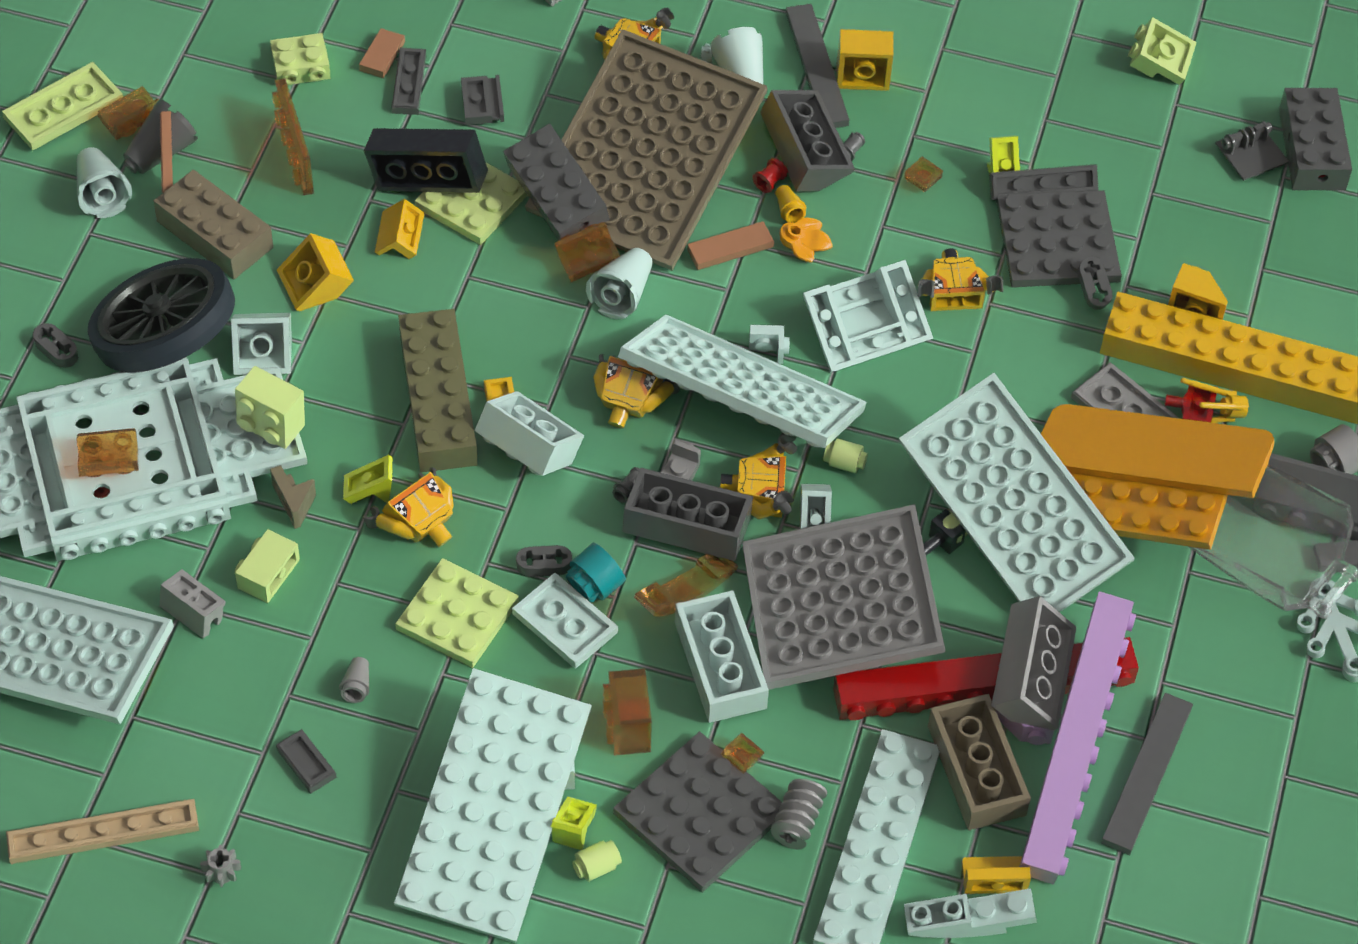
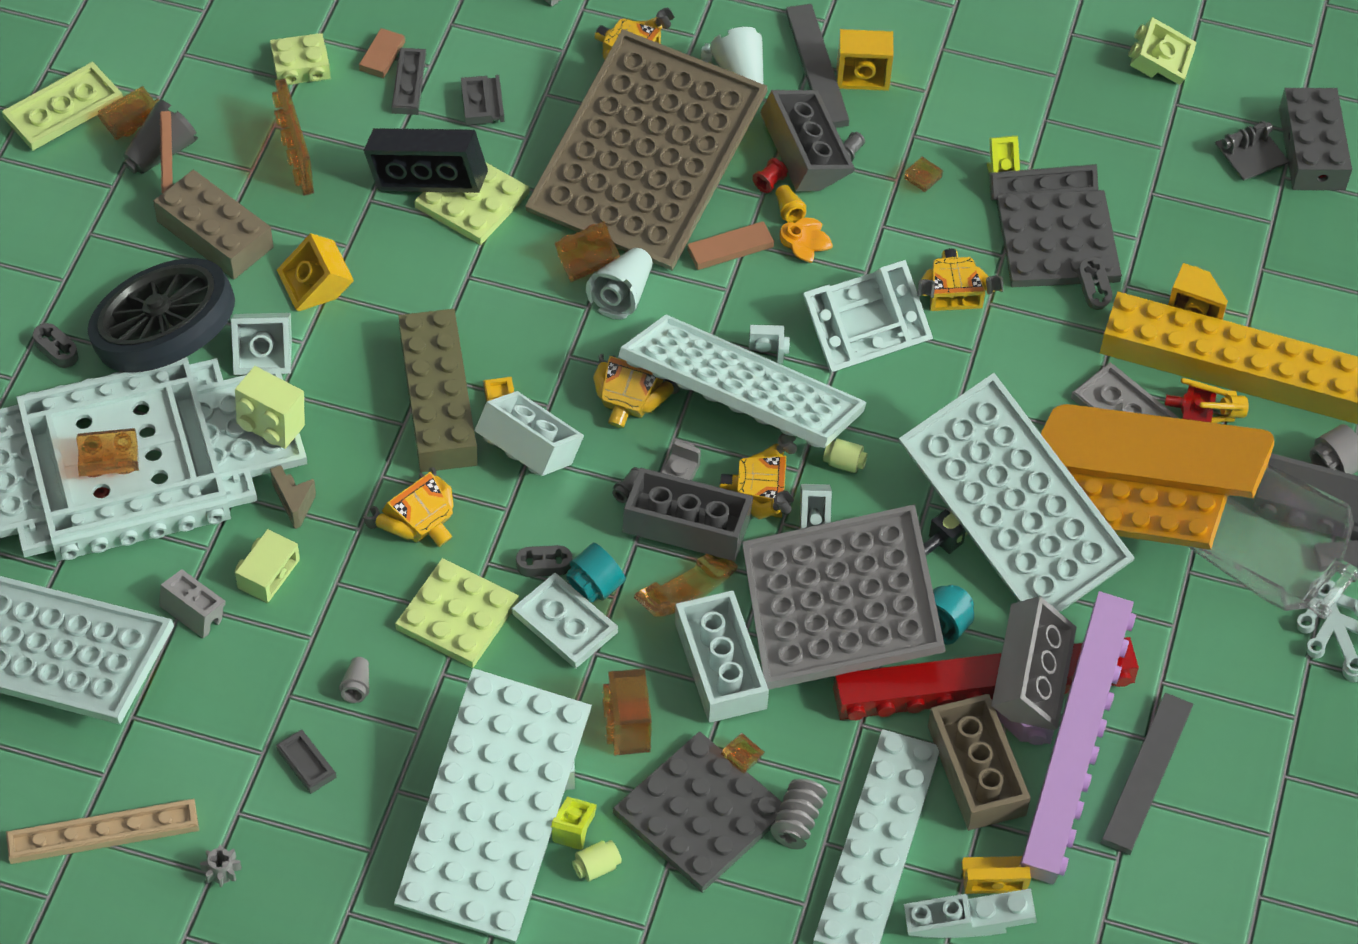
(100, 184): light aqua cone -> none
(368, 480): neon yellow slope -> none
(400, 229): yellow panel -> none
(555, 183): dark grey brick -> none
(954, 611): none -> teal piece

